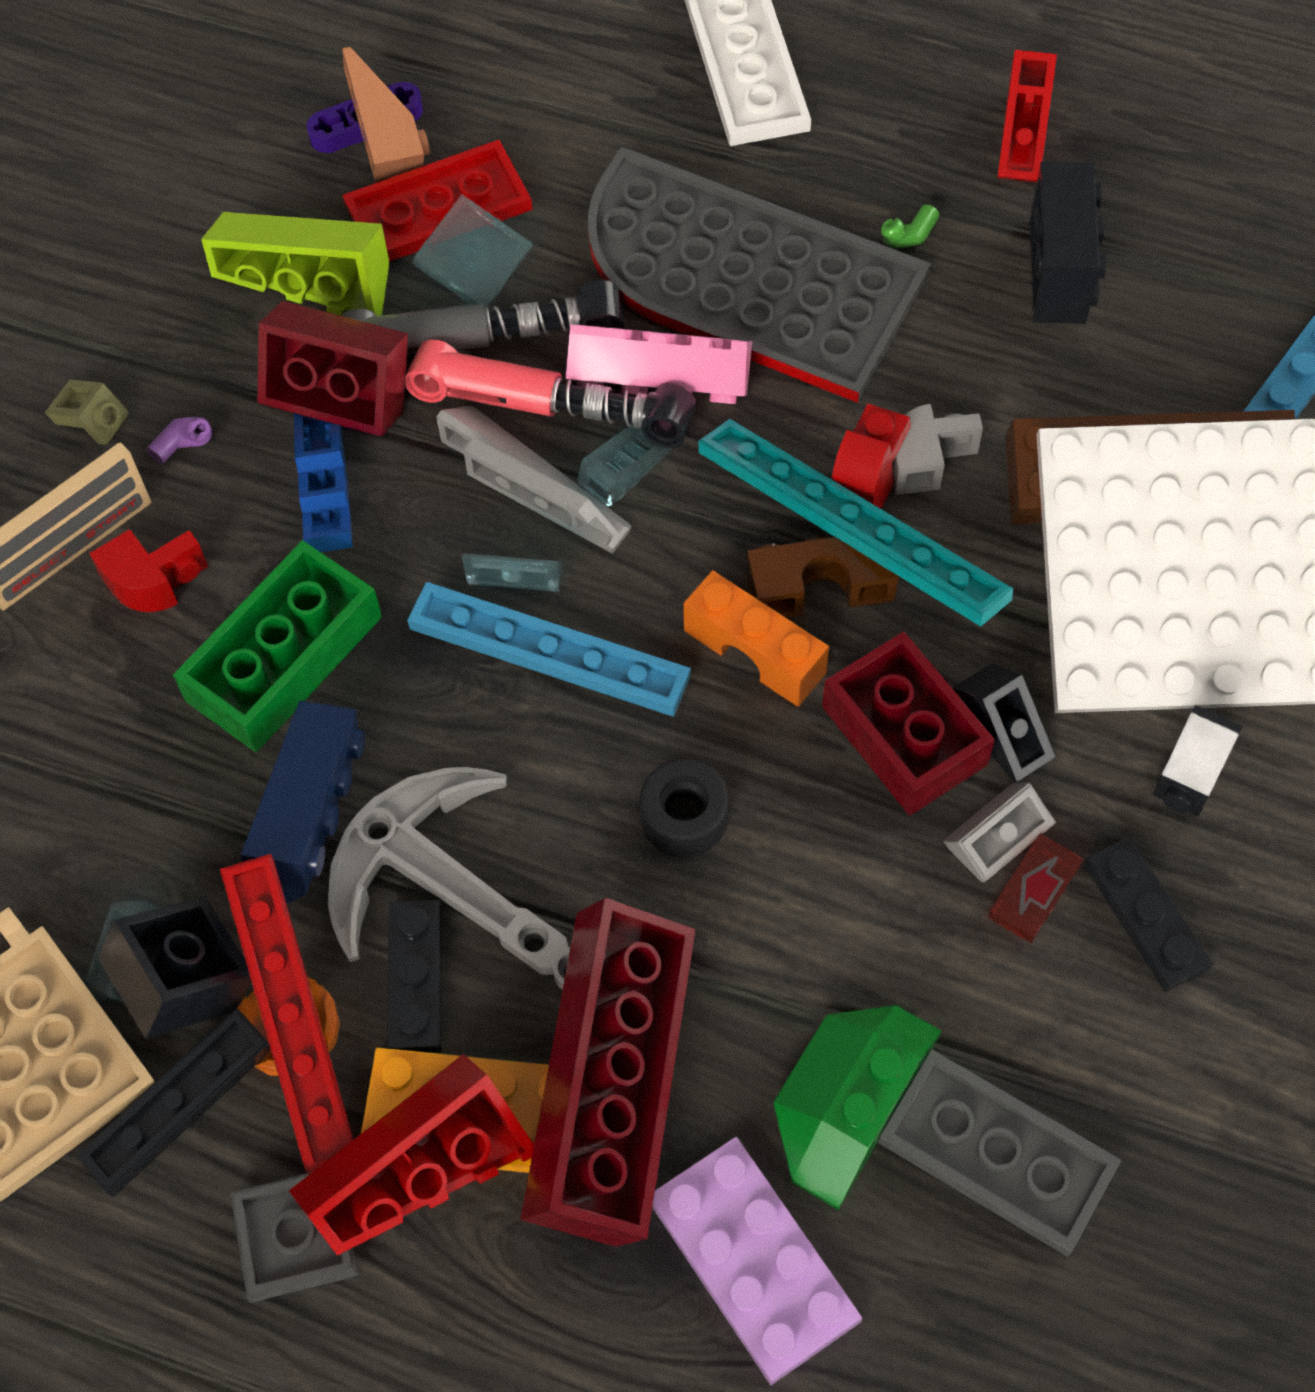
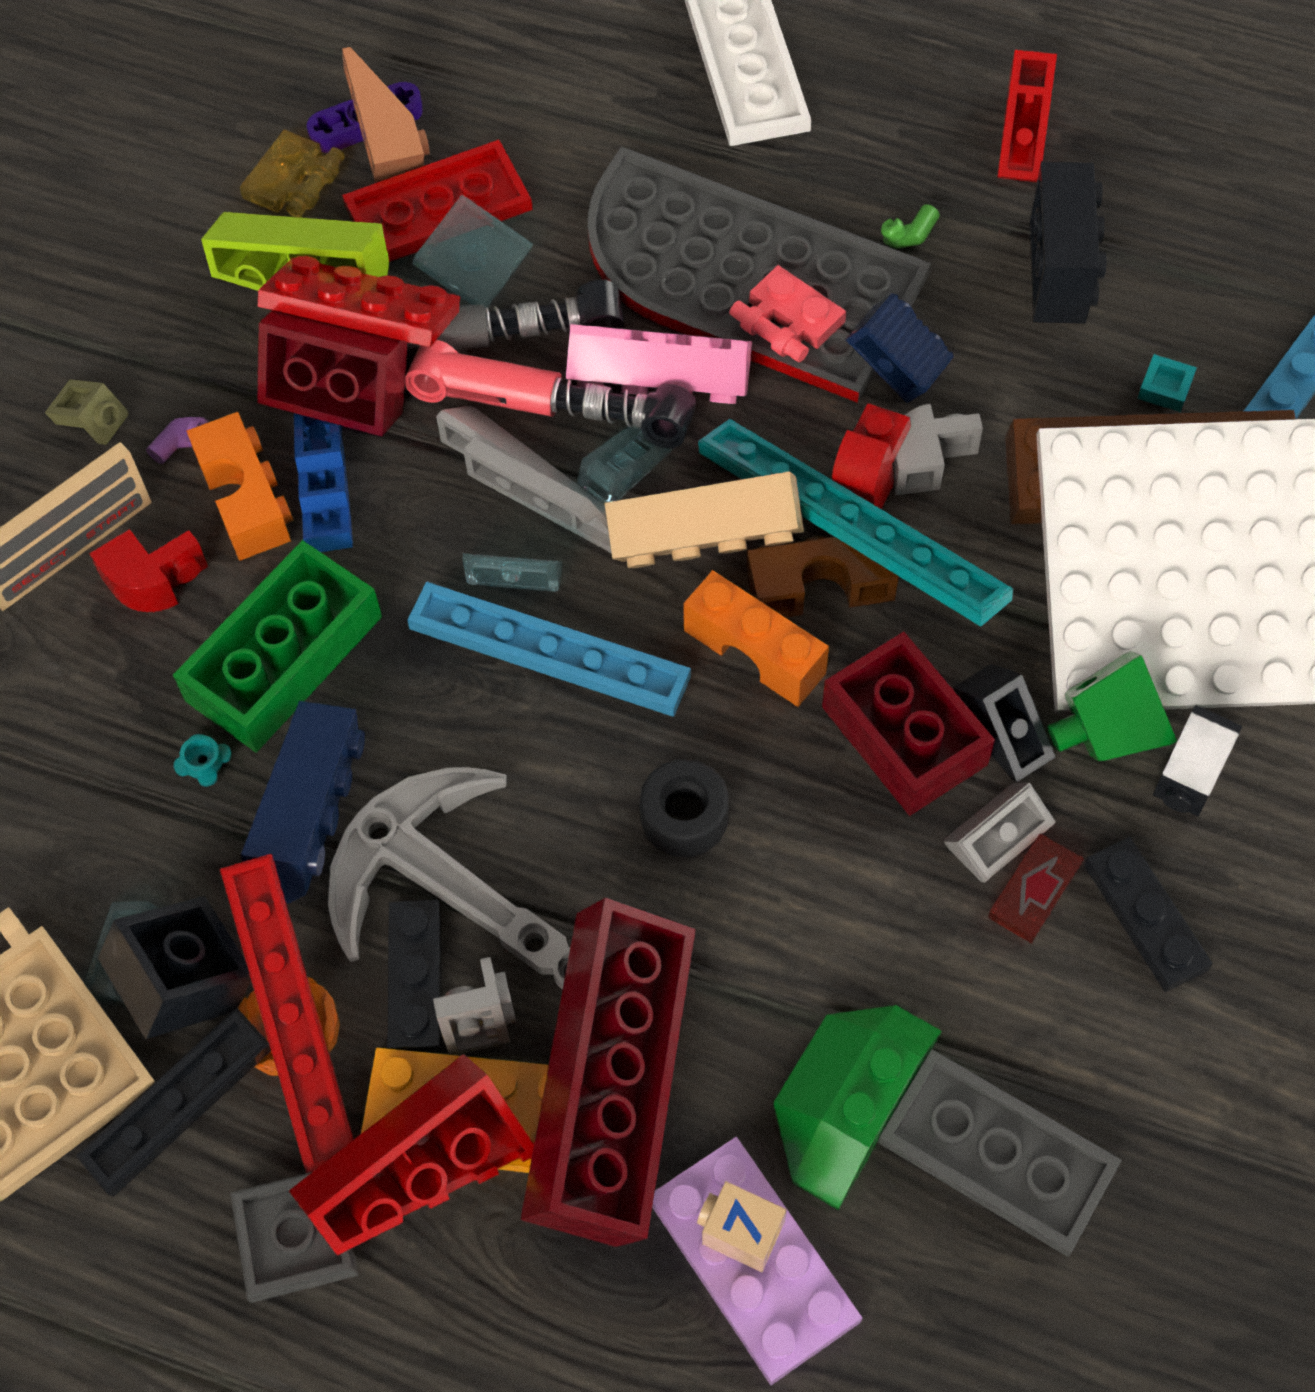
(196, 748): none -> teal plate
(252, 513): none -> orange arch
(282, 170): none -> clear yellow plate
(360, 301): none -> red plate
(476, 1017): none -> light grey bracket
(705, 518): none -> tan brick
(741, 1225): none -> tan brick
(794, 305): none -> coral plate
(900, 347): none -> dark blue brick
(1114, 712): none -> green torso
(1167, 383): none -> teal plate

